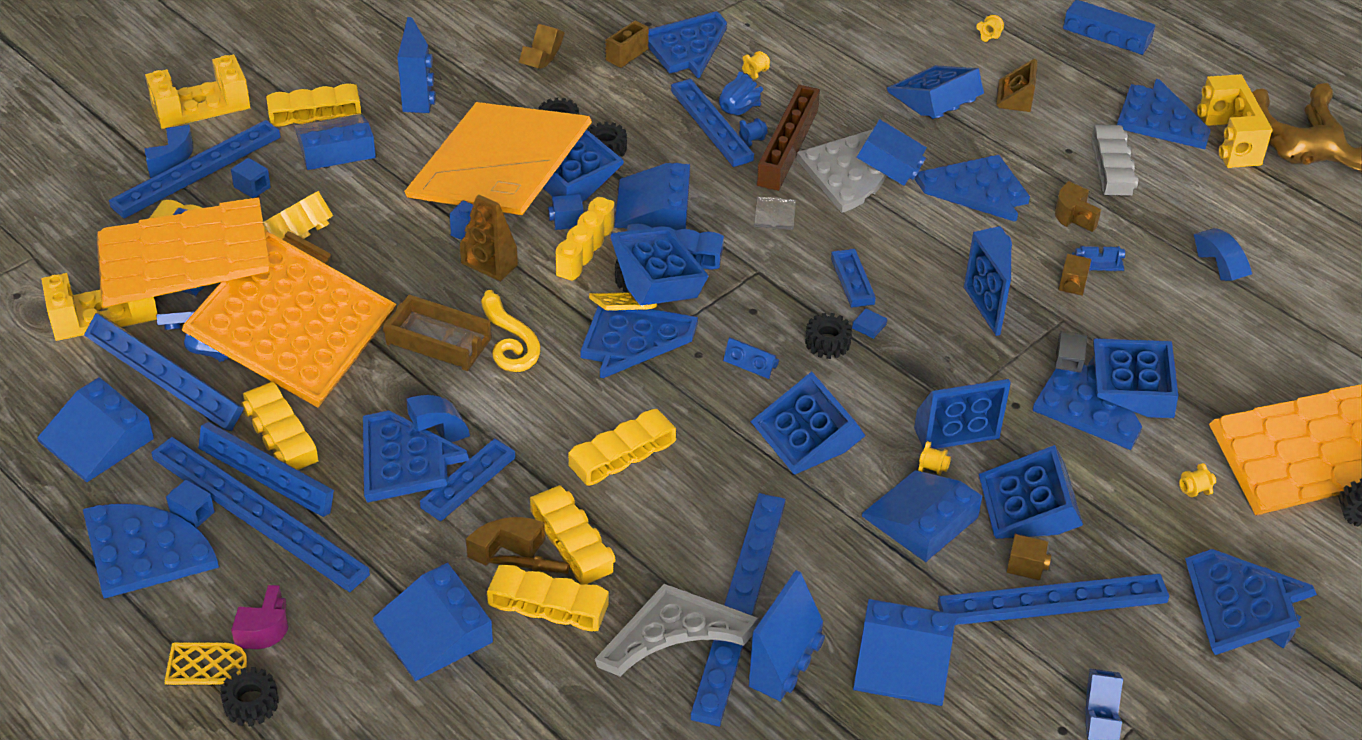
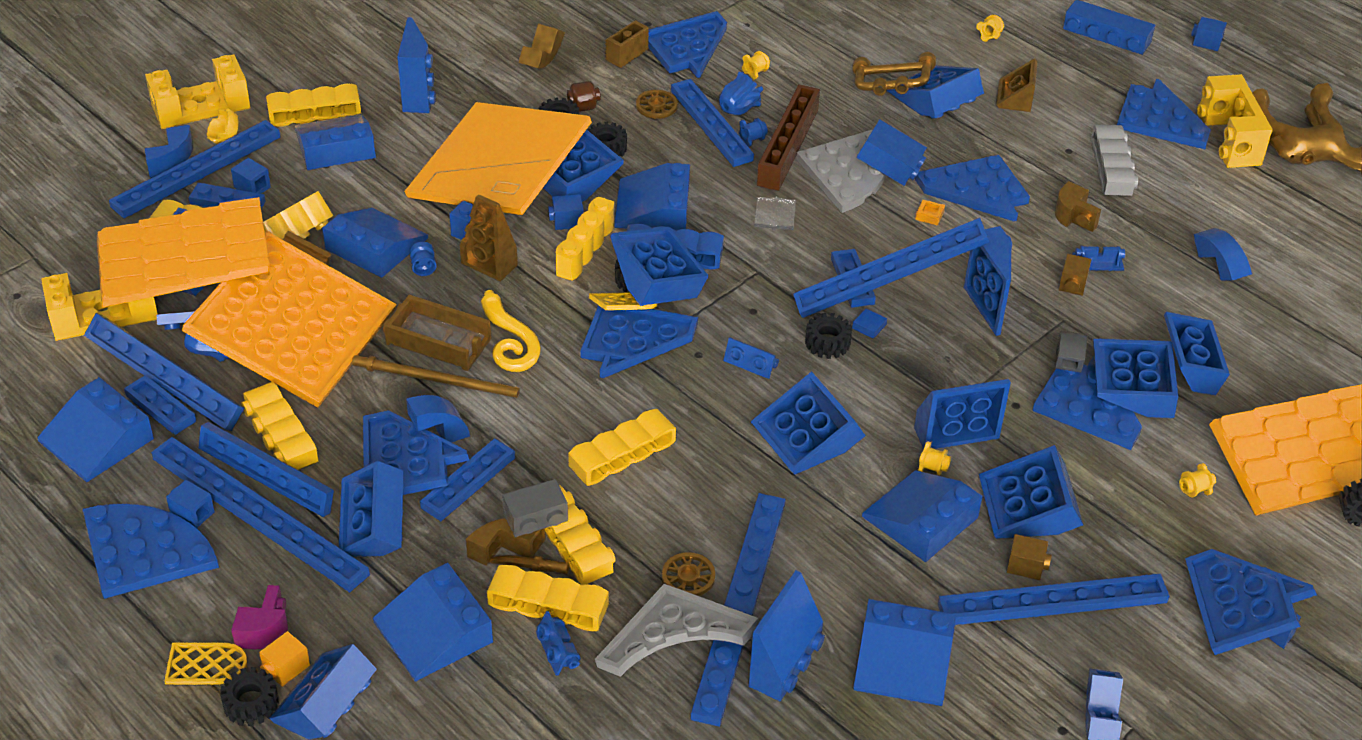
(160, 405): none -> blue plate
(211, 195): none -> blue plate
(223, 127): none -> yellow hair
(284, 658): none -> light orange brick
(325, 693): none -> slope
(370, 239): none -> blue slope
(371, 511): none -> blue slope
(373, 364): none -> pearl gold bar
(422, 258): none -> blue wheel
(535, 508): none -> dark grey brick
(552, 634): none -> blue hinge
(584, 95): none -> reddish brown head
(656, 104): none -> pearl gold wheel
(688, 573): none -> pearl gold wheel
(863, 67): none -> pearl gold bar
(891, 267): none -> blue plate
(930, 212): none -> light orange tile
(1198, 352): none -> blue slope
(1209, 33): none -> blue brick

